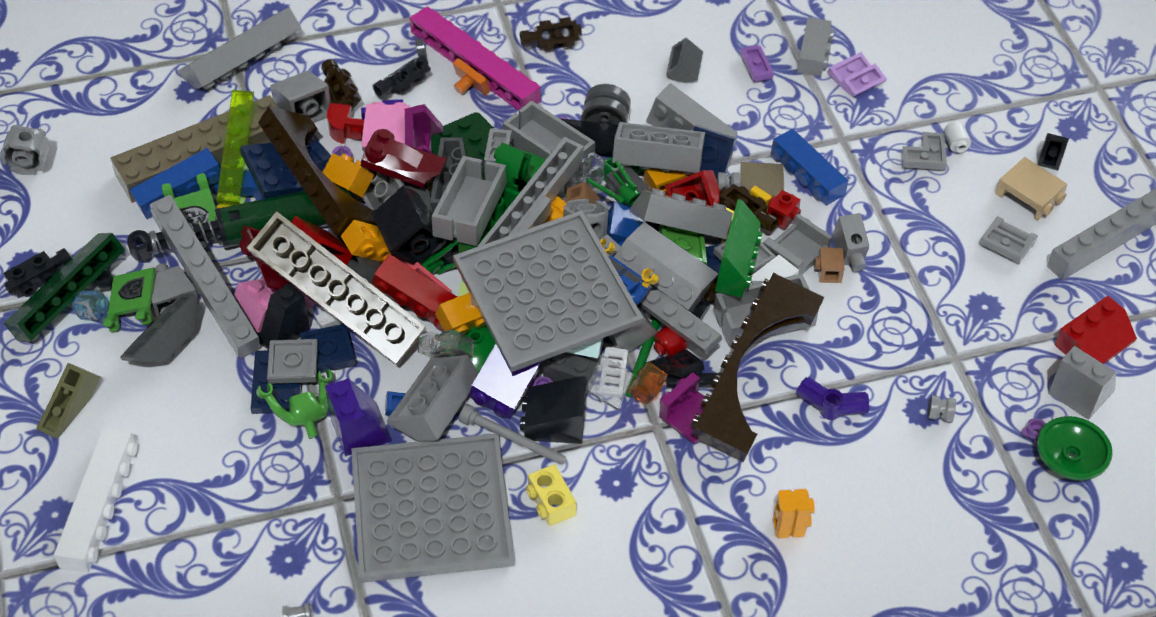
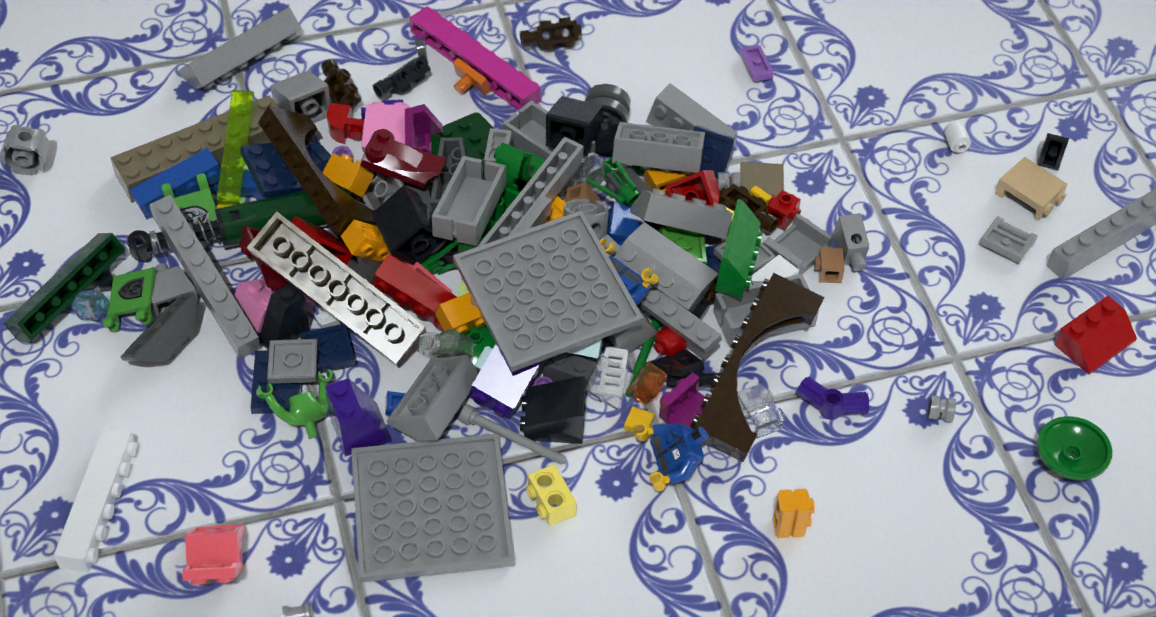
(34, 272): black brick -> none
(68, 399): olive slope -> none
(213, 553): none -> coral bracket
(483, 357): none -> light aqua tile
(573, 120): none -> black slope
(638, 415): none -> yellow tile
(675, 449): none -> blue torso
(684, 61): dark grey brick -> none
(760, 410): none -> clear brick
(809, 167): blue brick -> none
(815, 47): light grey brick -> none
(856, 74): lavender slope -> none
(929, 156): light grey plate -> none
(1033, 425): medium lavender plate -> none
(1082, 382): light grey slope -> none

